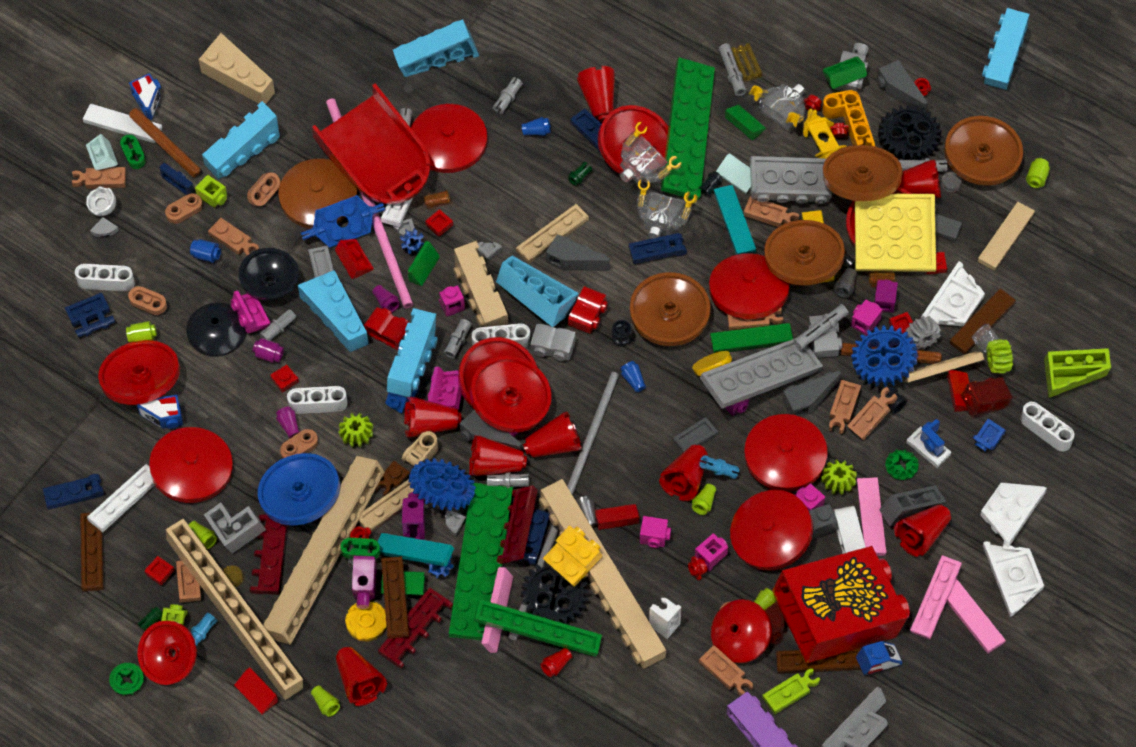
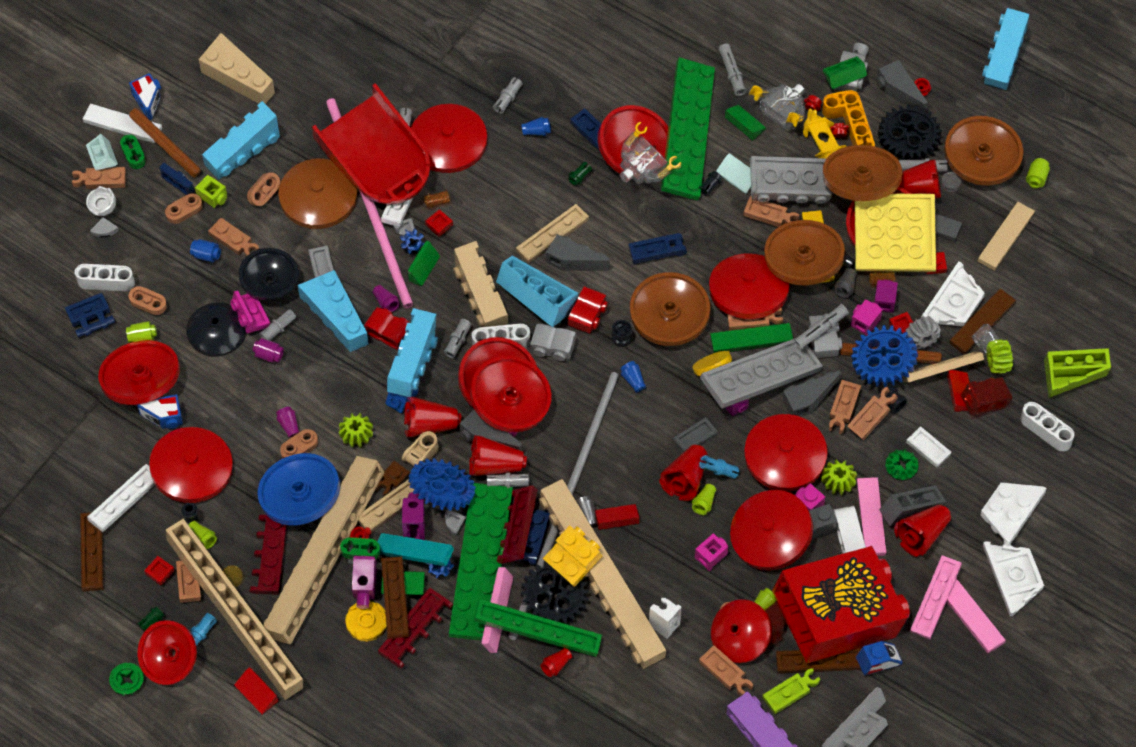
(73, 492): dark blue plate -> none
(174, 613): lime bracket -> none
(190, 512): none -> black pin
(235, 530): light grey brick -> none
(284, 378): red plate -> none
(325, 405): white beam -> none
(326, 702): lime cone -> none
(353, 258): red slope -> none
(358, 216): blue plate -> none
(359, 677): red cone -> none
(436, 49): medium azure wedge -> none
(445, 388): dark pink bracket -> none
(449, 297): dark pink brick -> none
(489, 250): light grey tile -> none
(554, 438): red cone -> none
(598, 90): red cone -> none
(654, 532): dark pink brick -> none
(662, 212): clear torso -> none
(697, 567): red plate -> none
(734, 220): teal tile -> none
(741, 49): clear yellow tile -> none
(931, 440): blue bracket -> none
(989, 435): blue bracket -> none

